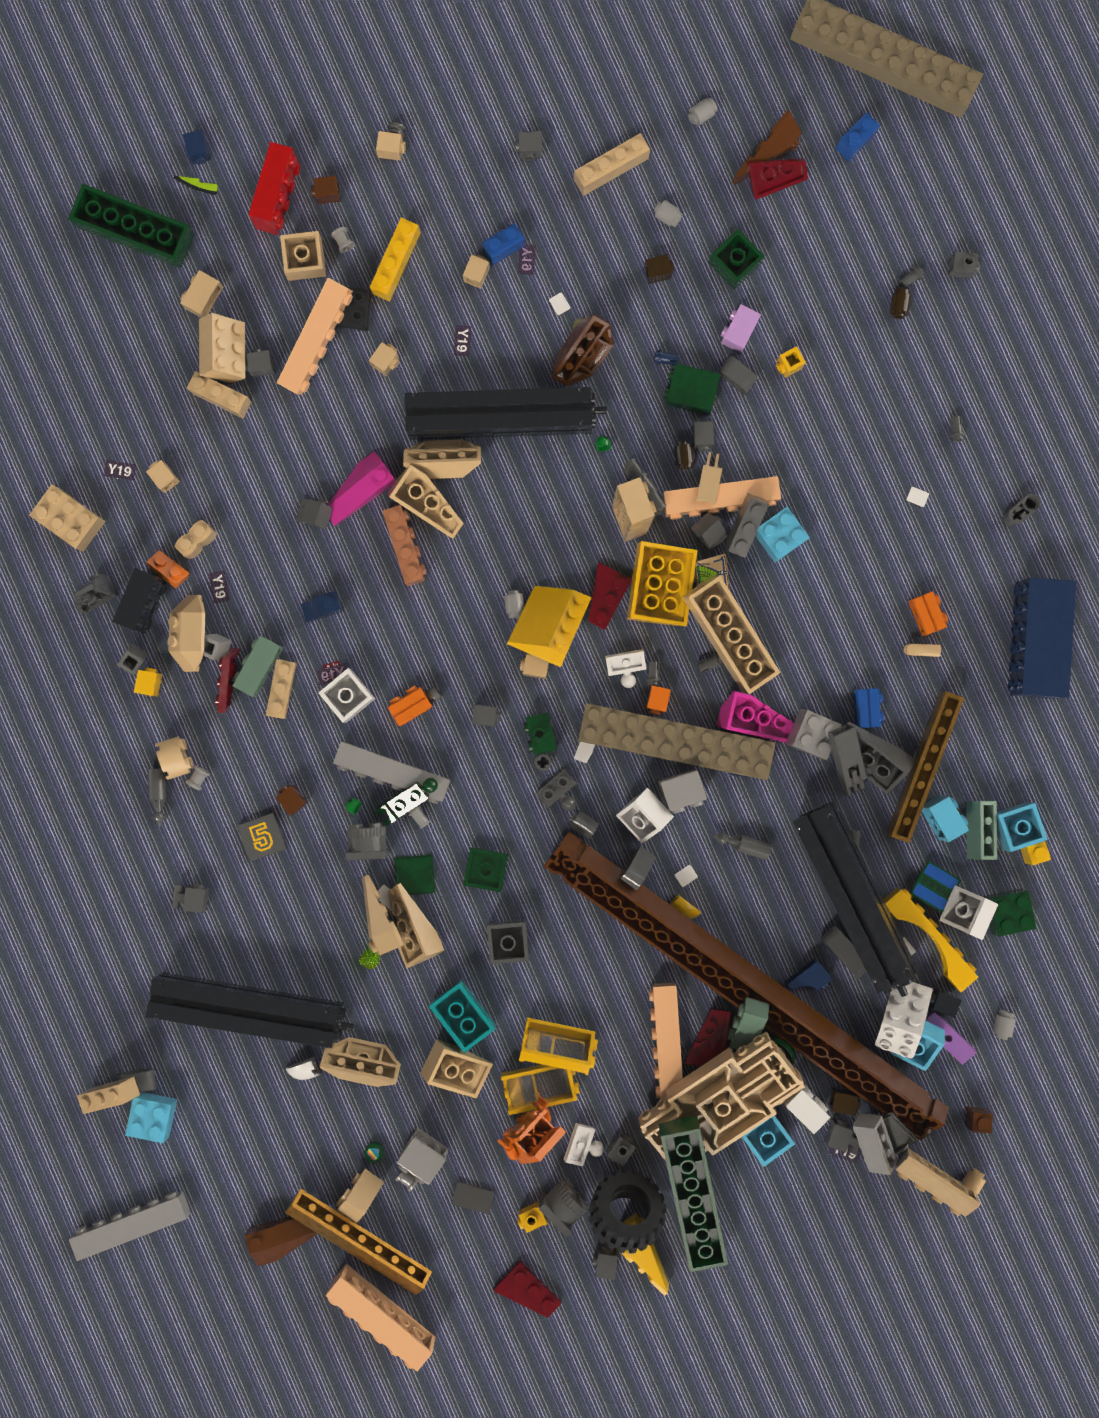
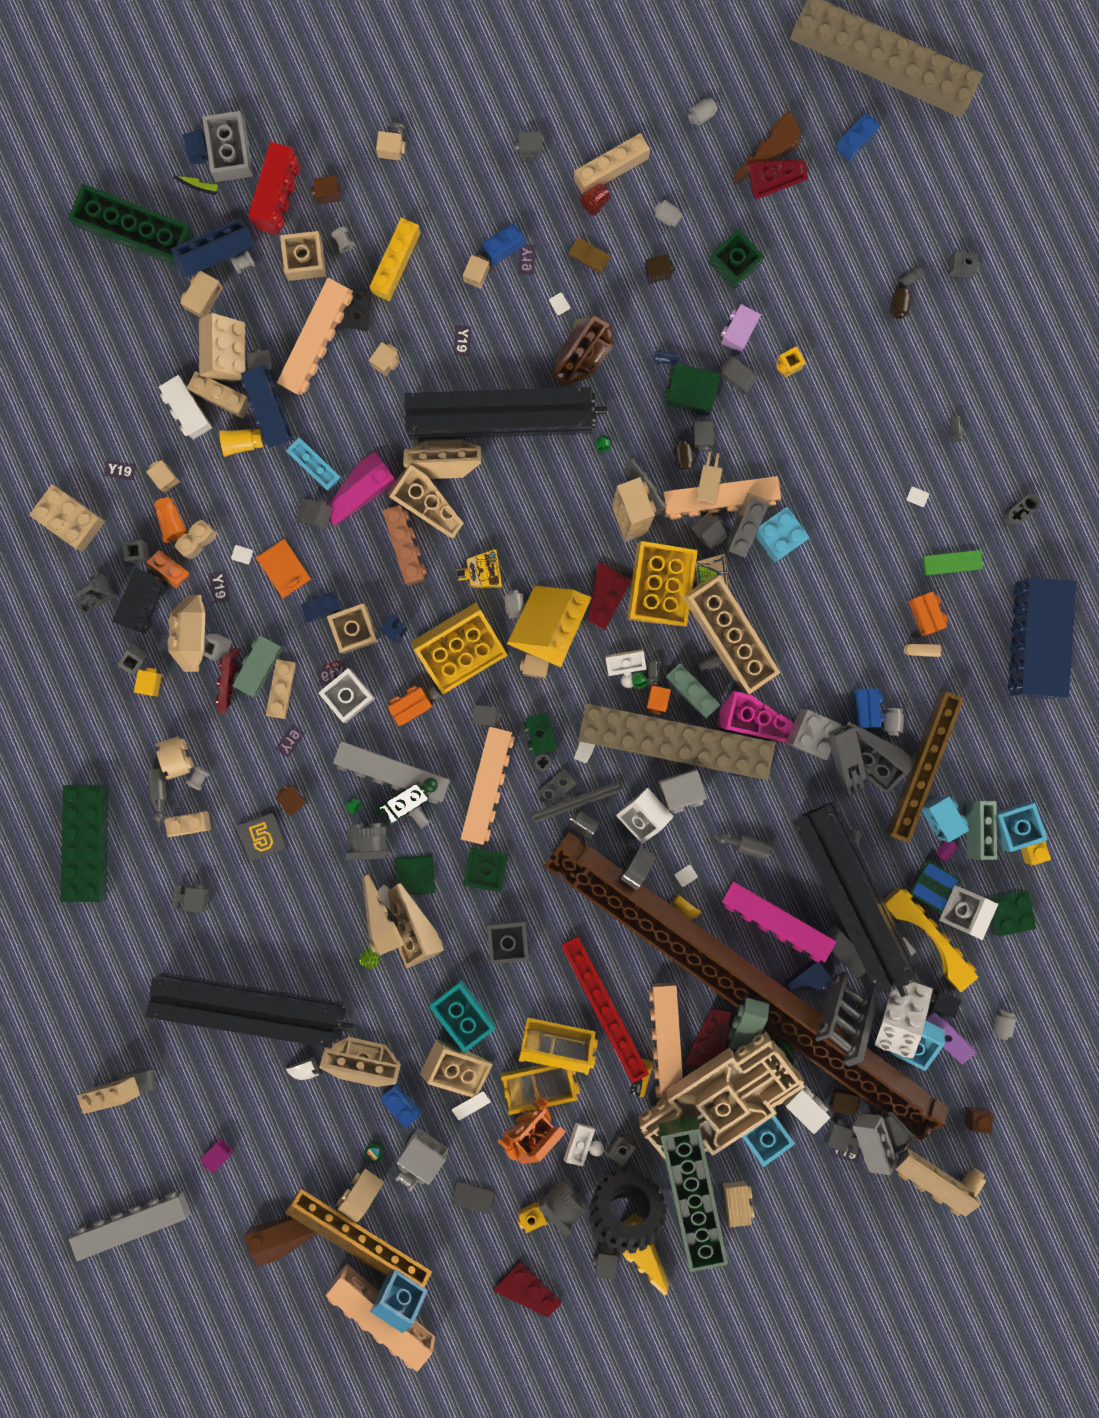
(84, 843): none -> dark green brick
(135, 552): none -> dark grey brick
(151, 1117): medium azure brick -> none
(169, 520): none -> orange plant
(184, 407): none -> white brick
(187, 824): none -> tan brick
(212, 247): none -> dark blue brick
(216, 1156): none -> magenta brick
(227, 146): none -> light grey brick
(240, 441): none -> yellow plant
(242, 554): none -> white sticker
(243, 262): none -> light grey bush
(267, 406): none -> dark blue brick
(283, 568): none -> orange container
(290, 741): none -> clear purple sticker
(313, 464): none -> medium azure plate
(352, 628): none -> tan brick
(392, 629): none -> dark blue hinge
(399, 1301): none -> dark azure brick
(400, 1105): none -> blue brick
(458, 648): none -> yellow slope
(471, 1106): none -> white sticker
(482, 571): none -> torso
(486, 786): none -> light nougat brick
(576, 802): none -> dark grey axle
(589, 255): none -> pearl gold tile
(595, 199): none -> clear red piece
(605, 1009): none -> red plate
(639, 680): none -> green hinge
(639, 1087): none -> sticker
(692, 690): none -> sand green brick
(737, 1204): none -> tan brick
(778, 921): none -> dark pink brick
(862, 1019): none -> dark grey fence
(893, 721): none -> light grey brick
(946, 850): none -> magenta tile
(952, 562): none -> bright green tile

